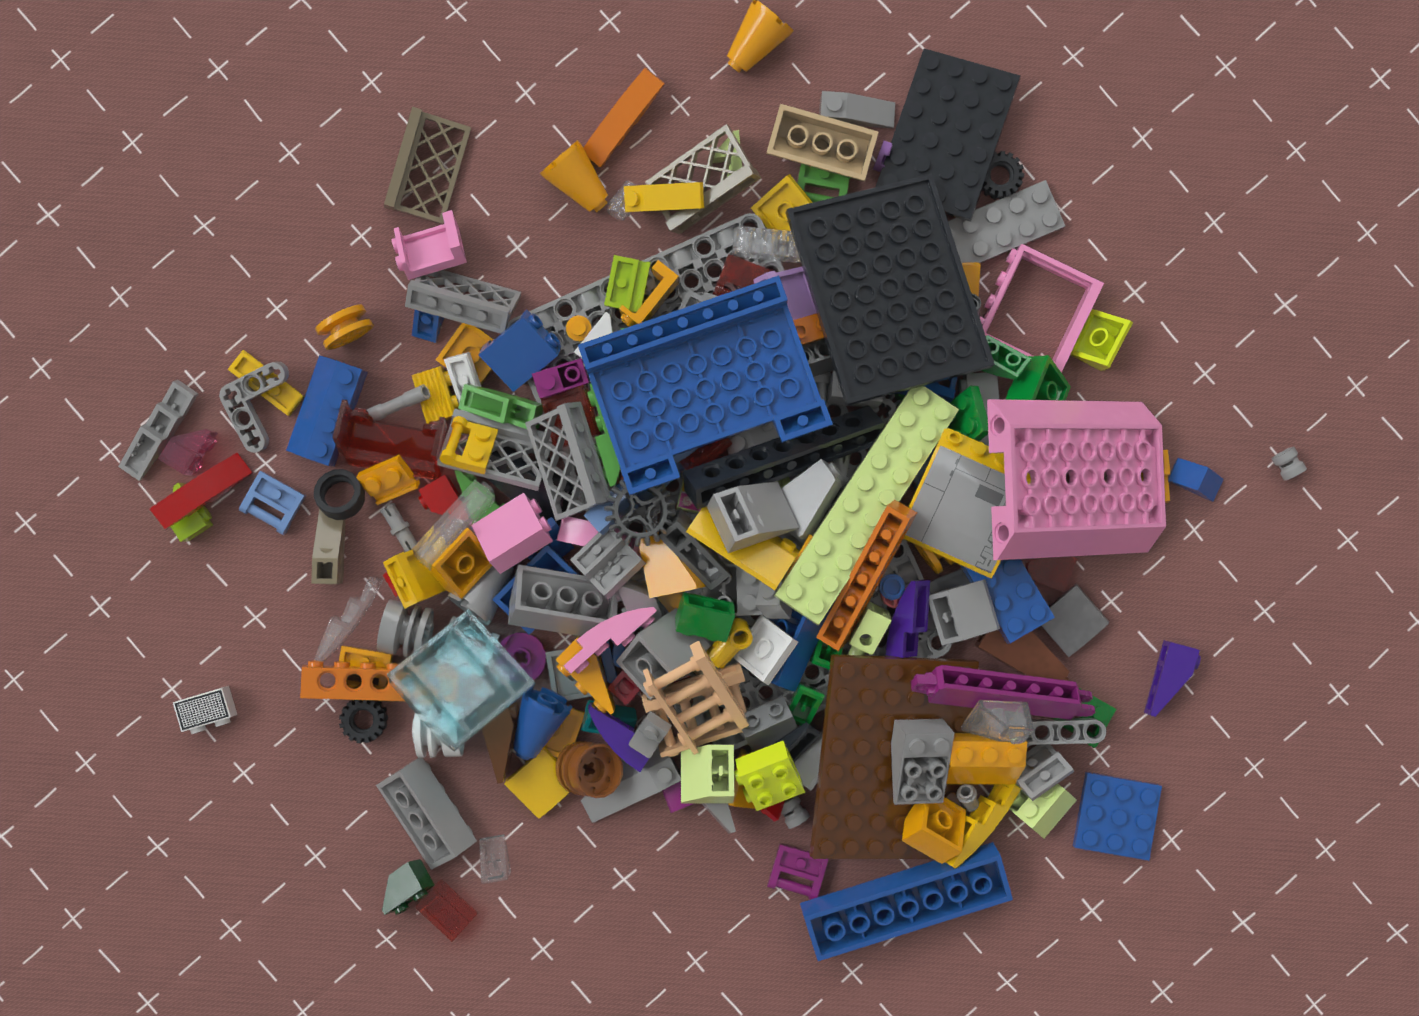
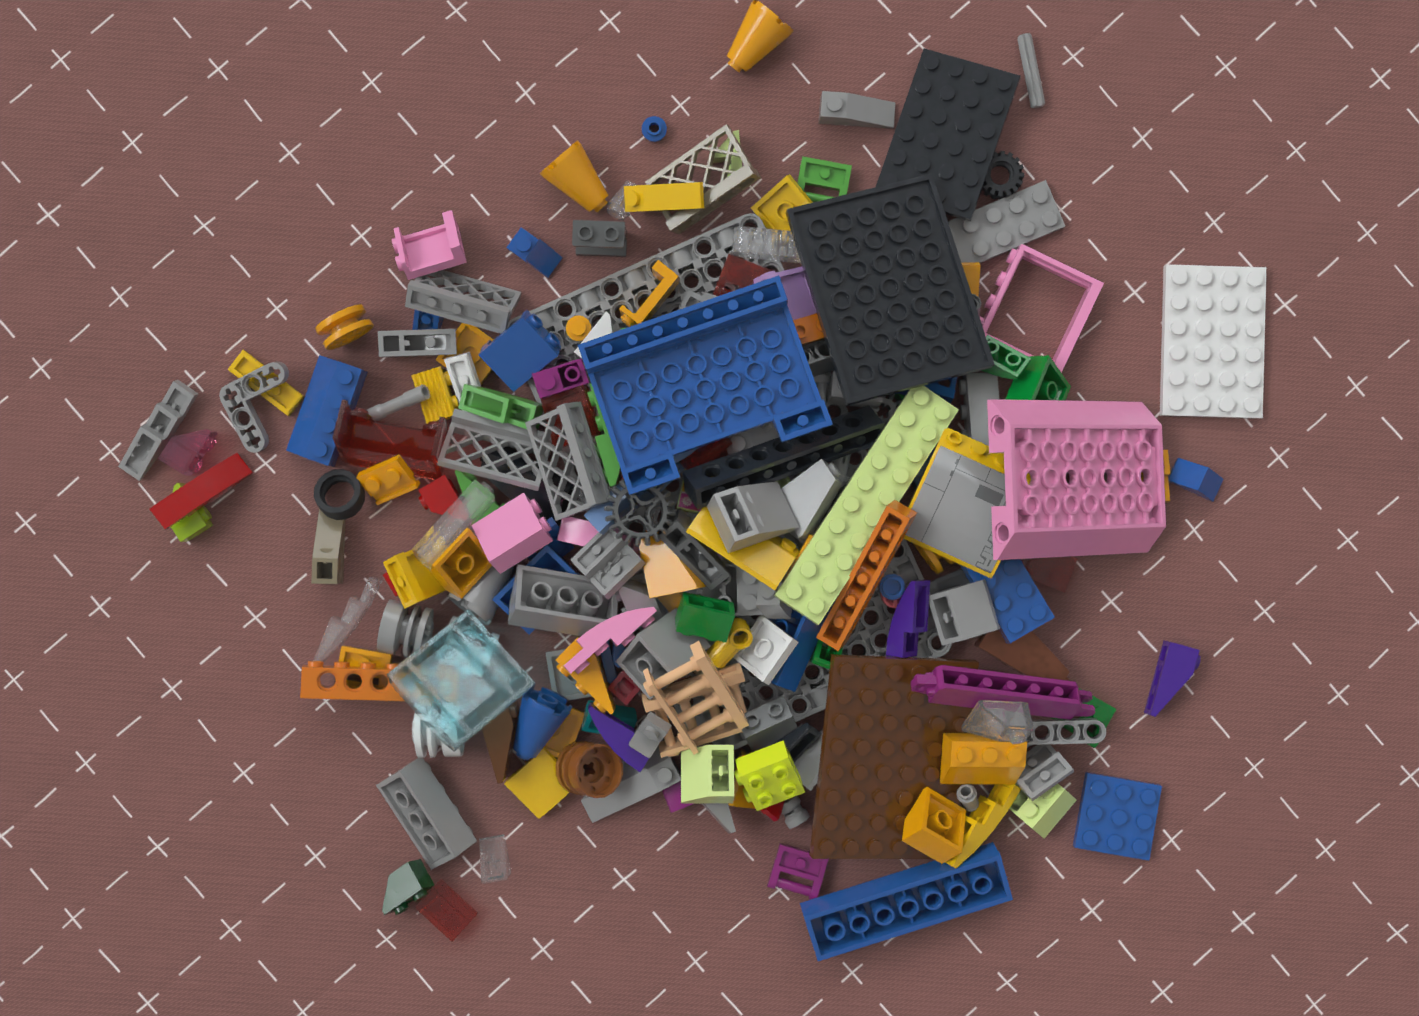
(204, 709): brick -> none
(277, 496): medium blue plate -> none
(356, 733): black tyre -> none
(399, 527): light grey pin -> none
(406, 157): dark tan fence -> none
(417, 342): none -> light grey slope
(477, 449): yellow plate -> none
(532, 646): magenta plate -> none
(534, 252): none -> blue slope
(599, 238): none -> dark grey panel
(623, 117): orange slope -> none
(627, 283): lime plate -> none
(657, 136): none -> blue plate
(805, 703): green slope -> none
(822, 142): tan slope -> none
(872, 622): yellowish green torso -> none
(884, 150): medium lavender tile -> none
(920, 760): light grey slope -> none
(971, 417): green plate -> none
(1031, 70): none -> light grey axle
(1075, 620): flat silver slope -> none
(1100, 339): neon yellow slope -> none
(1213, 341): none -> white plate
(1289, 463): light grey wheel -> none

